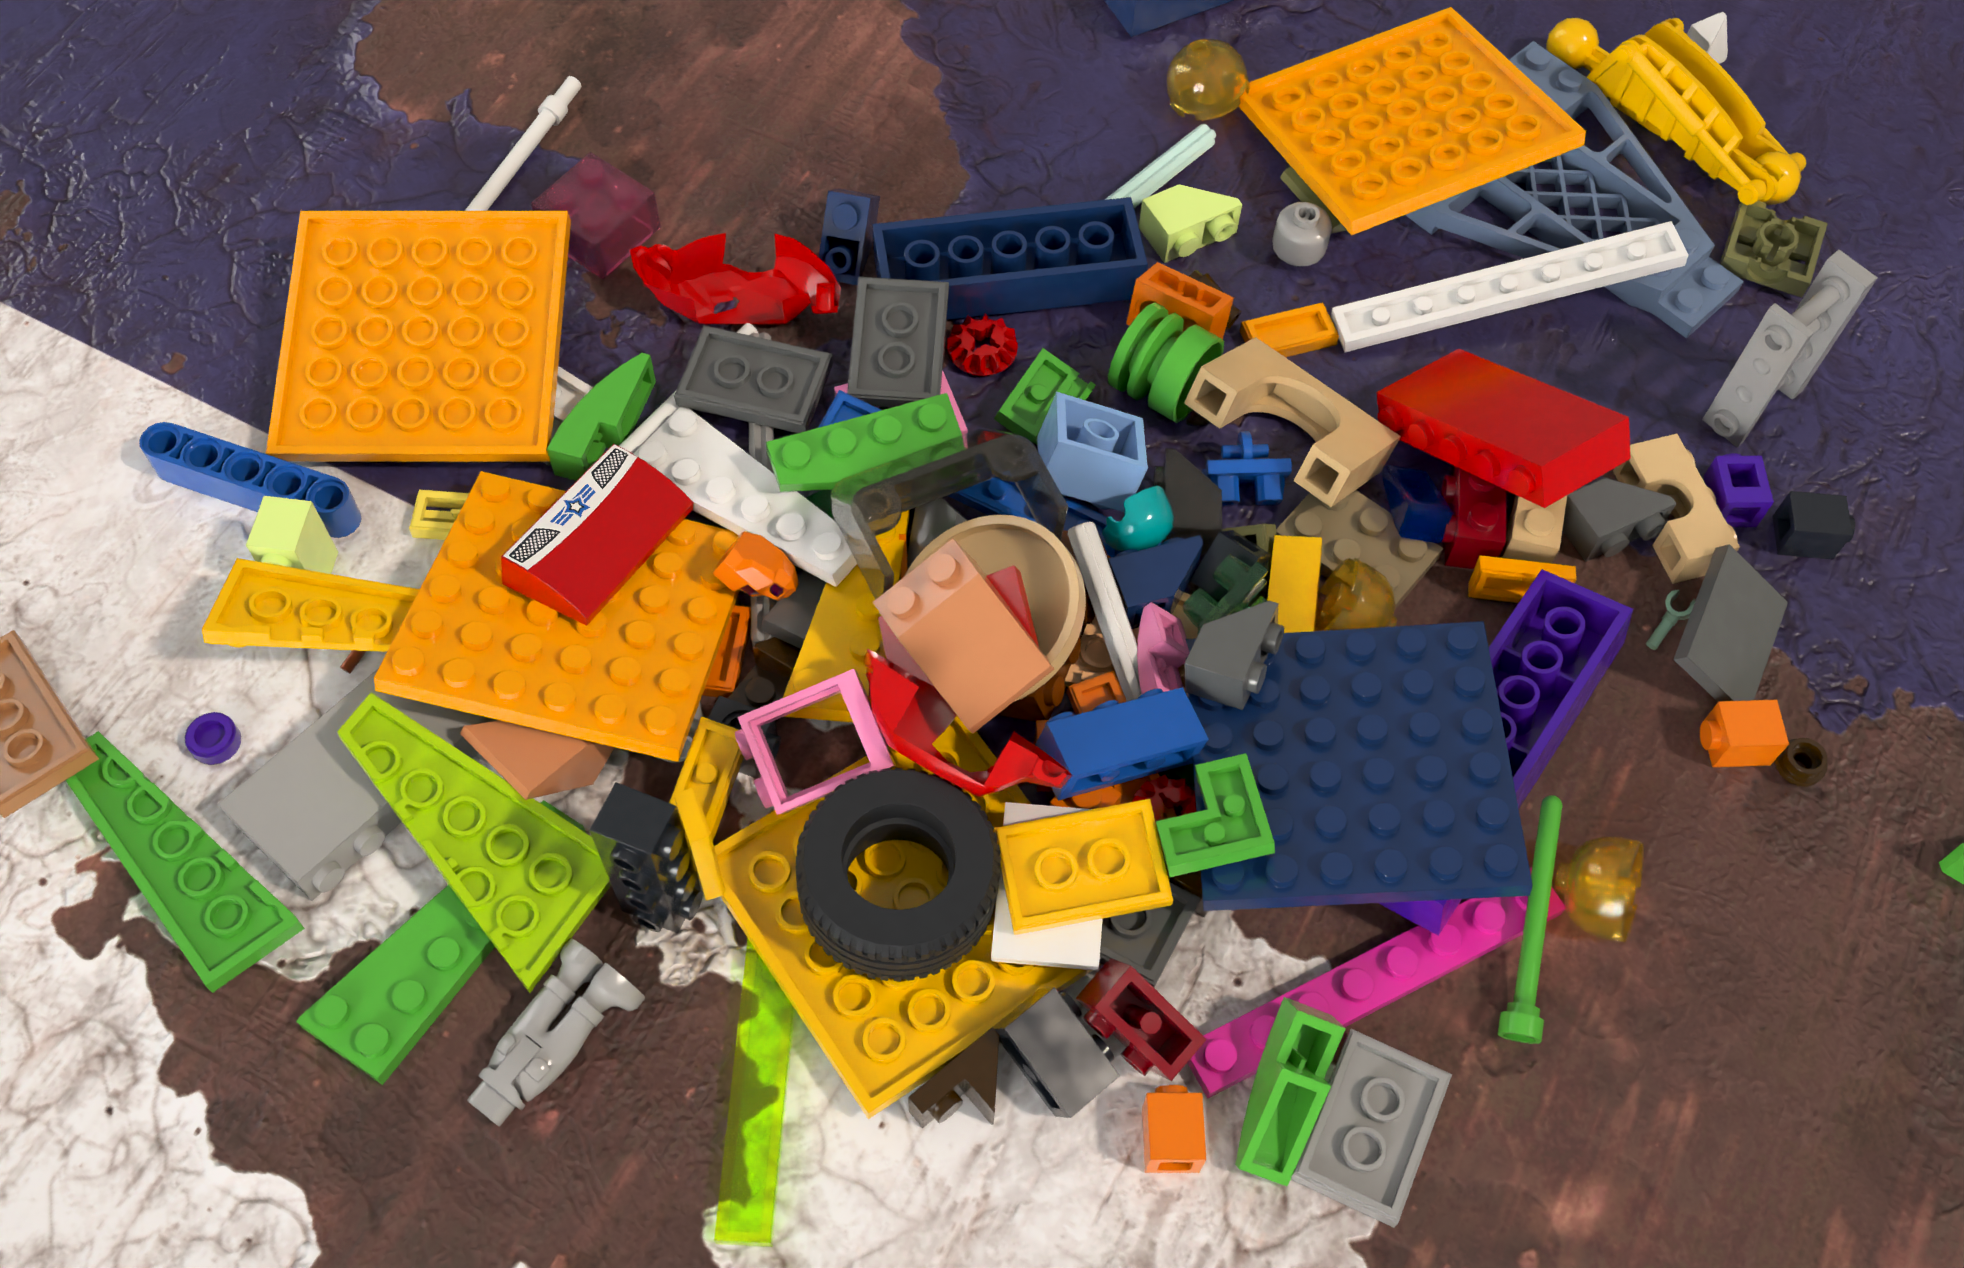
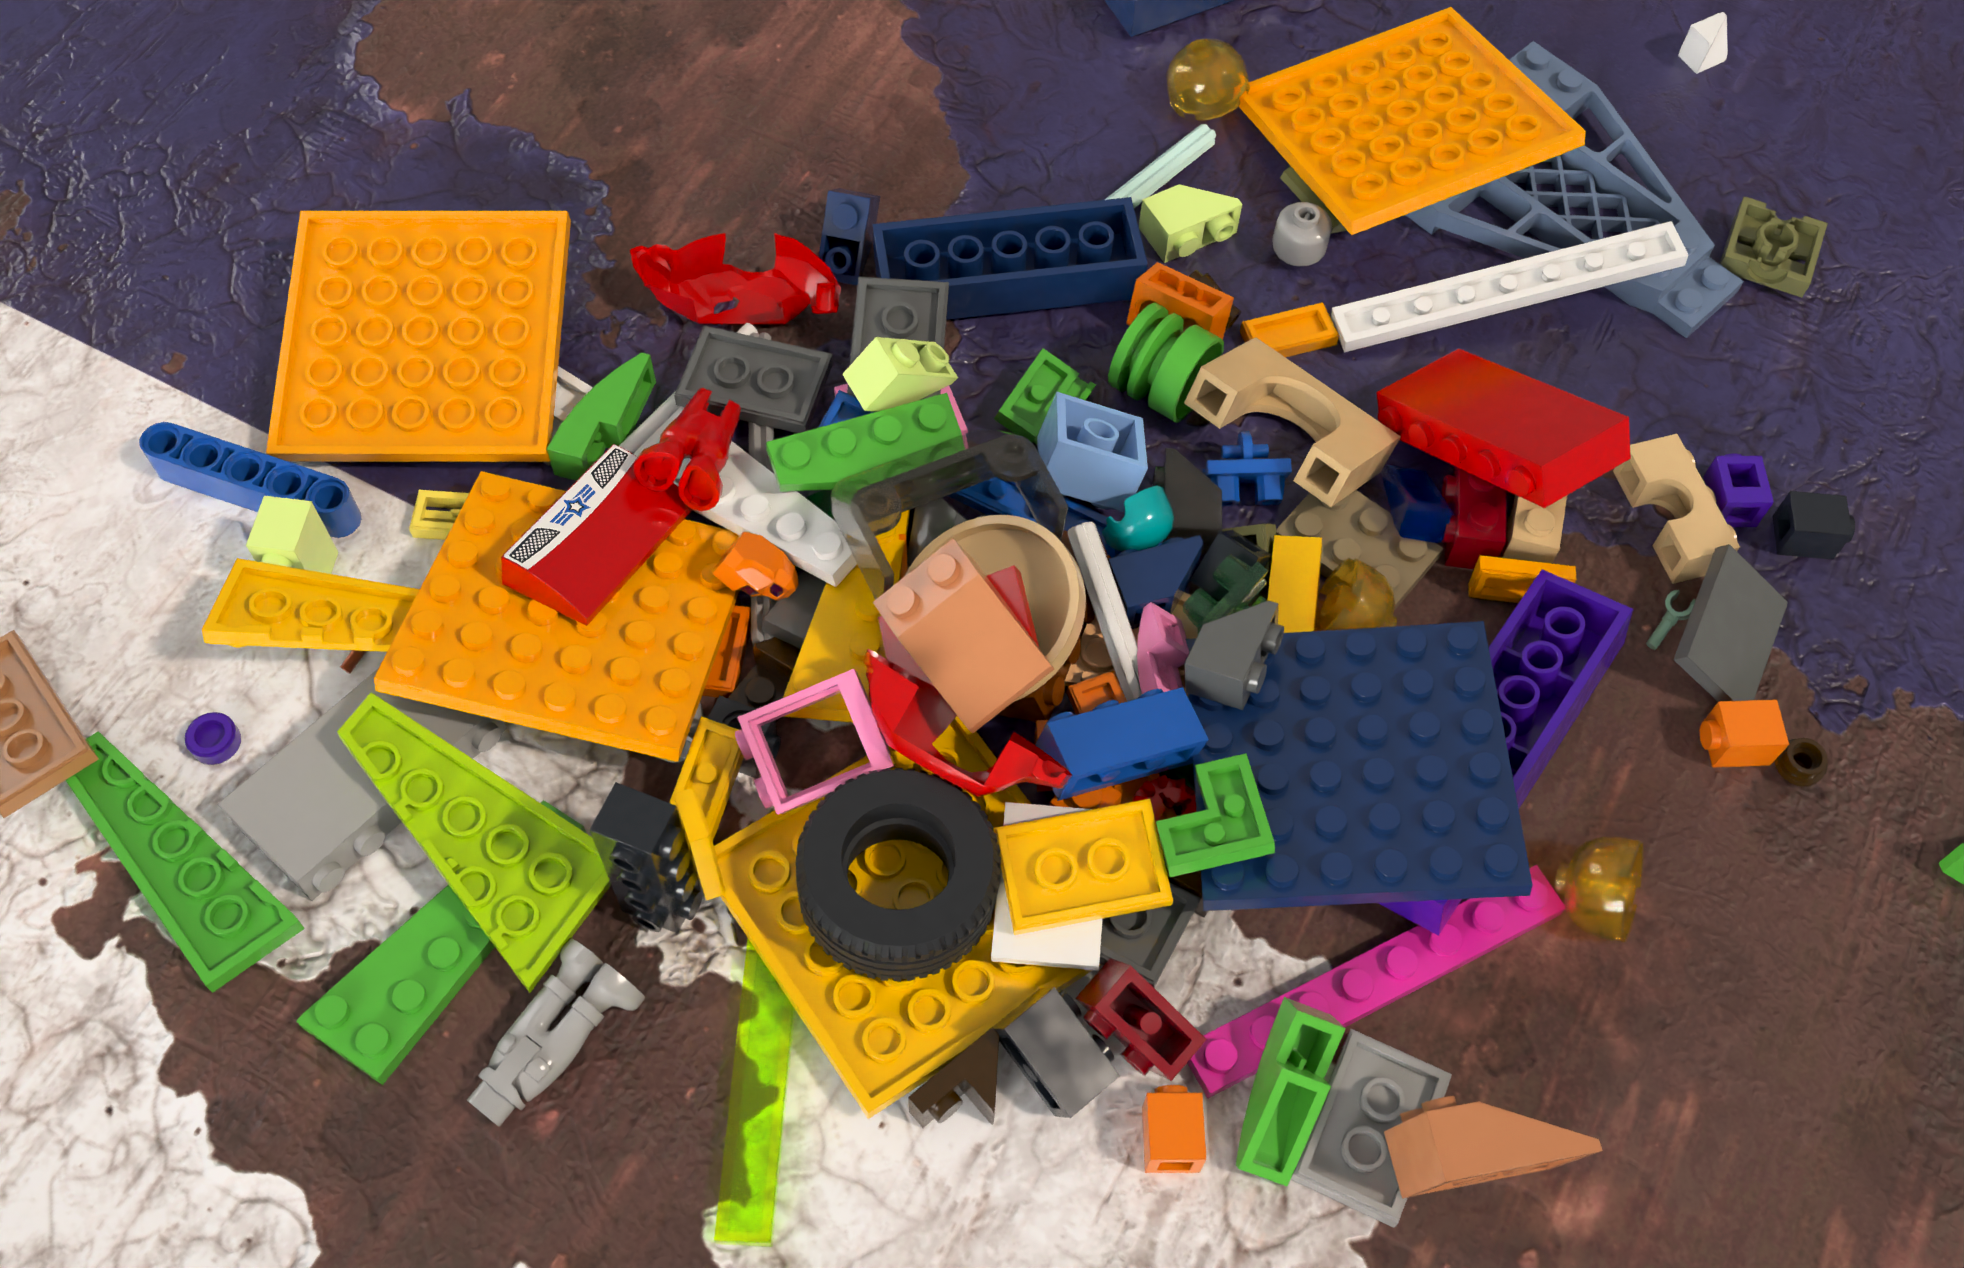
(536, 759): nougat slope -> none
(550, 113): white bar -> none
(606, 213): clear pink brick -> none
(694, 436): none -> red piece
(898, 372): none -> yellowish green slope
(986, 359): red gear -> none
(1475, 1144): none -> nougat slope
(1522, 1018): bright green piece -> none
(1612, 514): dark grey slope -> none
(1687, 98): yellow piece -> none
(1789, 347): light grey fence -> none

